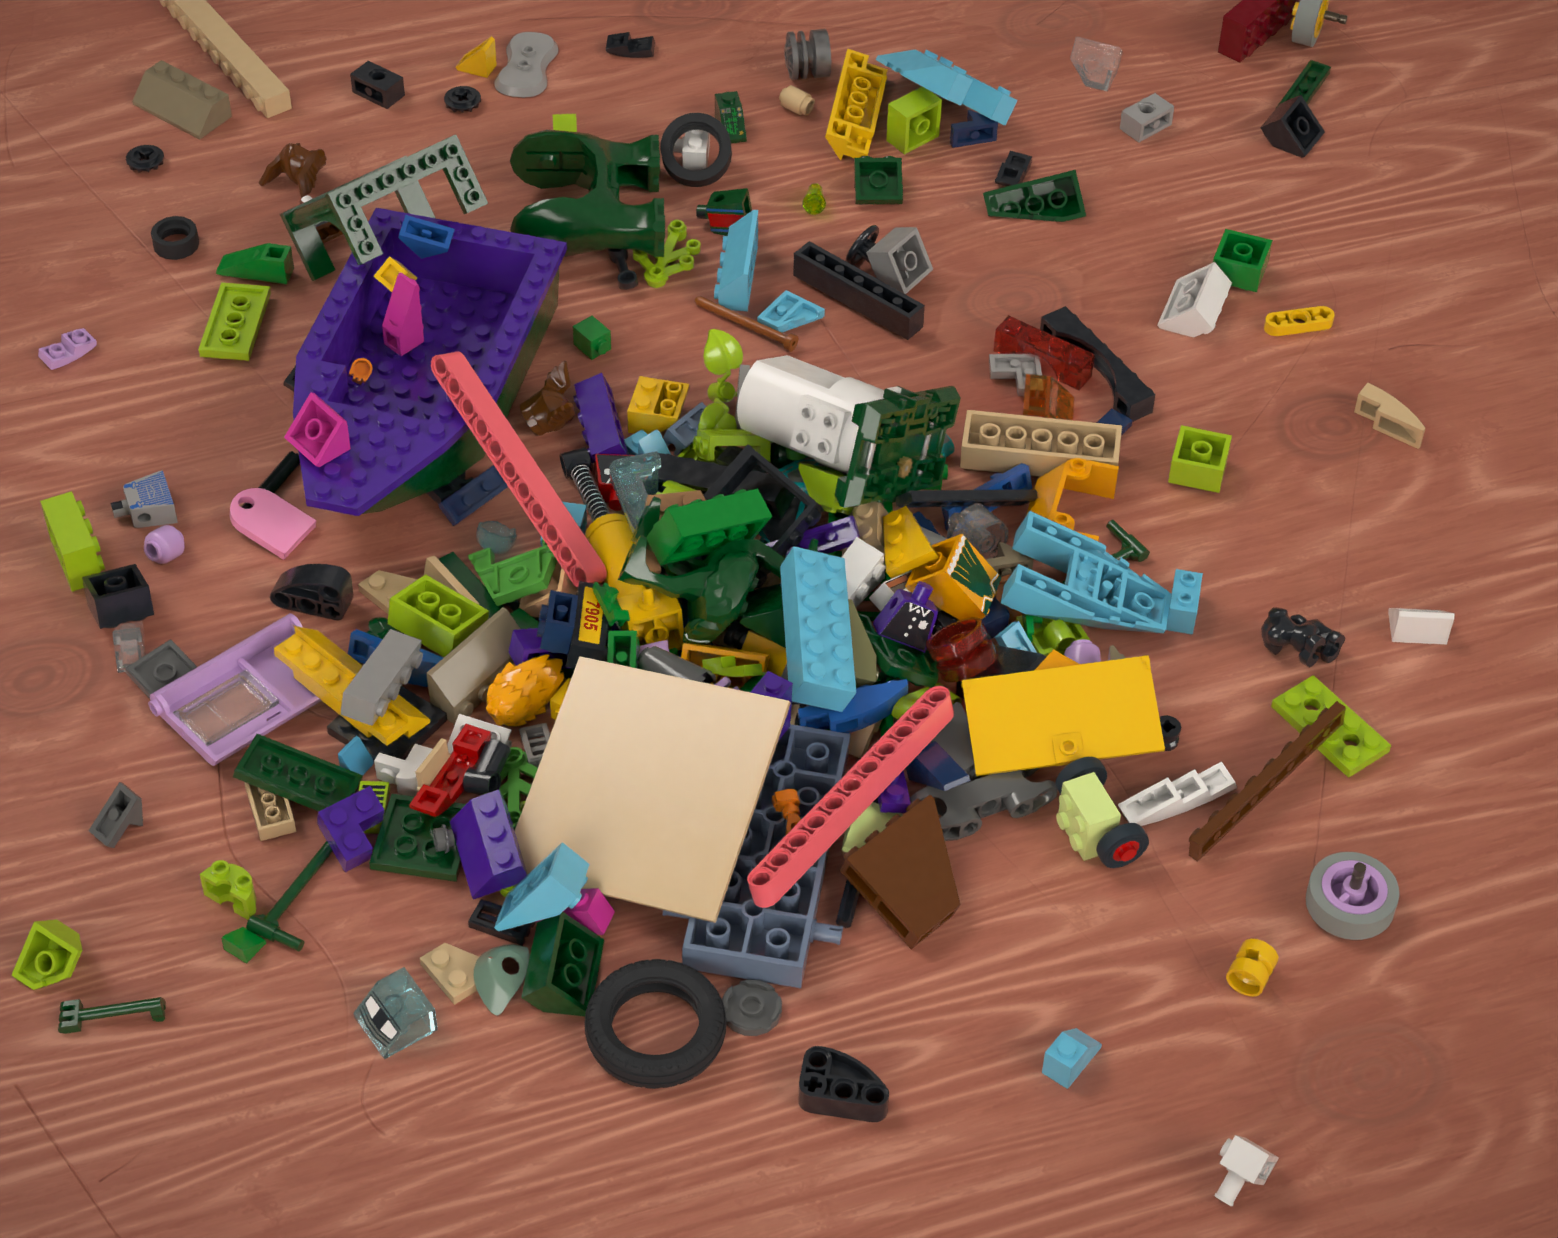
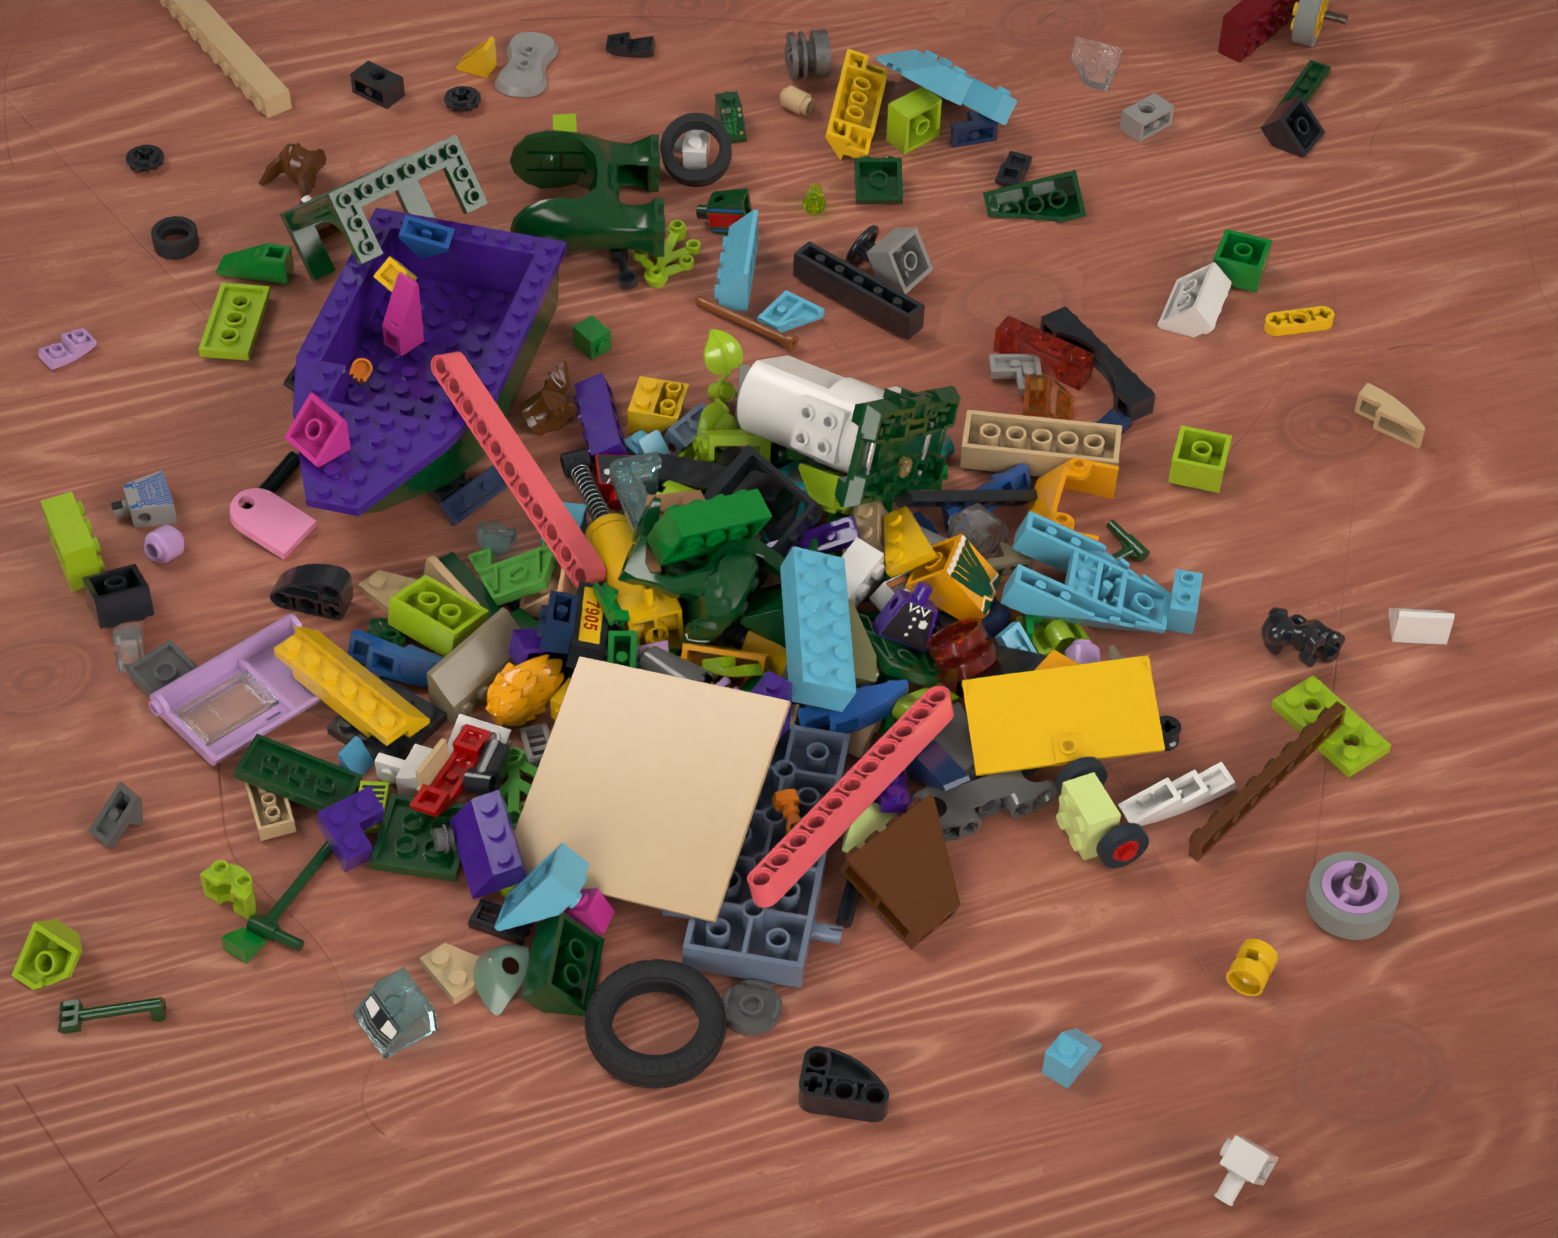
(182, 100): dark tan slope -> none
(381, 677): light grey brick -> none

